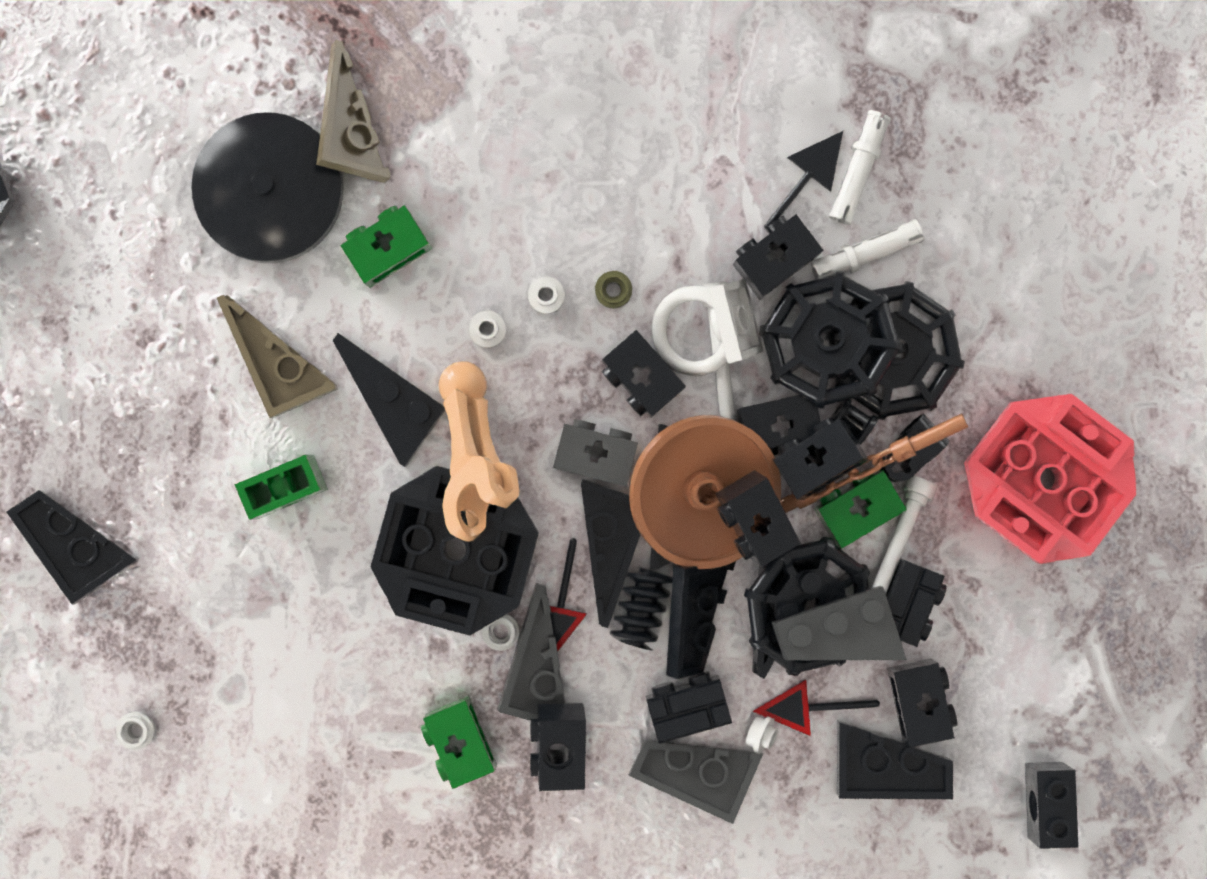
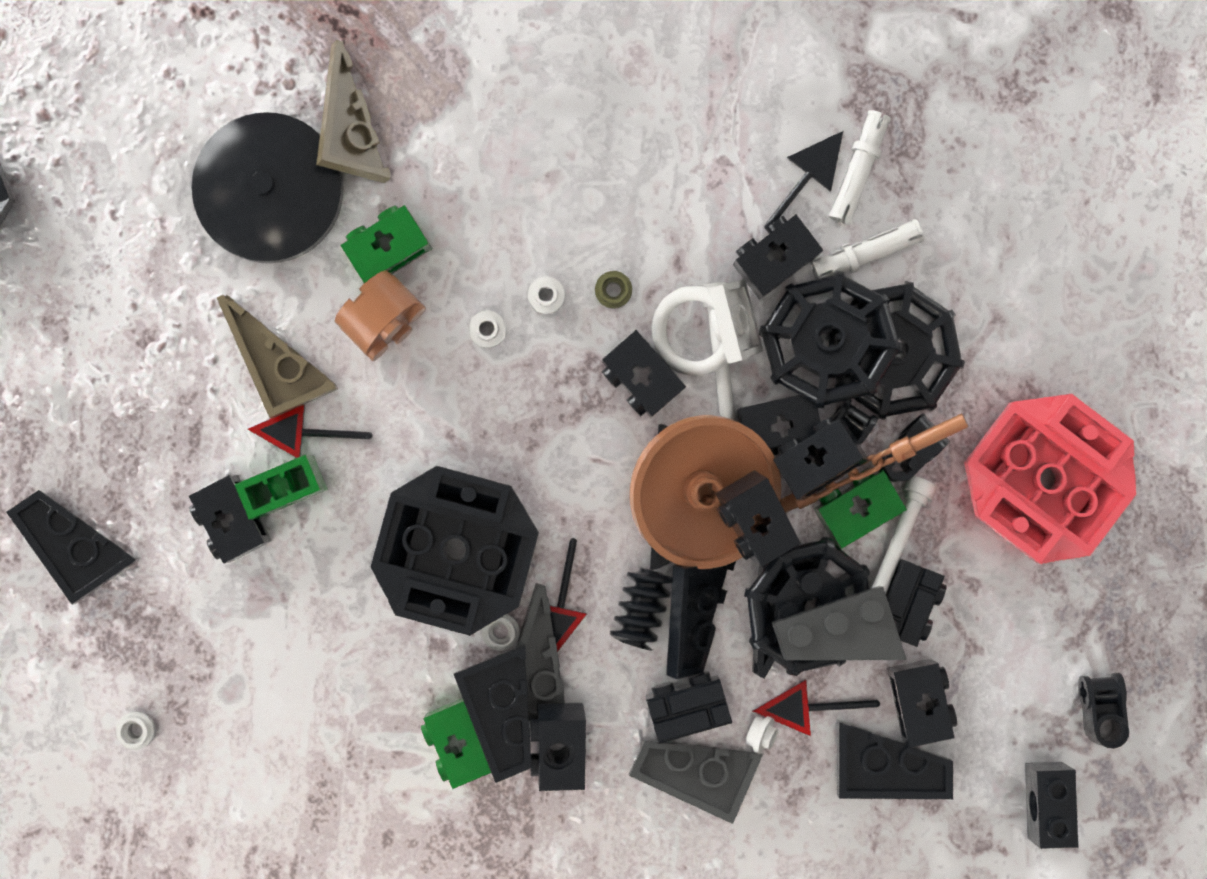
(209, 510): none -> black brick
(287, 431): none -> piece
(379, 314): none -> nougat brick
(399, 407): black wing -> none
(475, 468): light nougat piece -> none
(498, 709): none -> black wing
(573, 459): dark grey brick -> none
(611, 543): black wing -> none
(1104, 706): none -> black piece

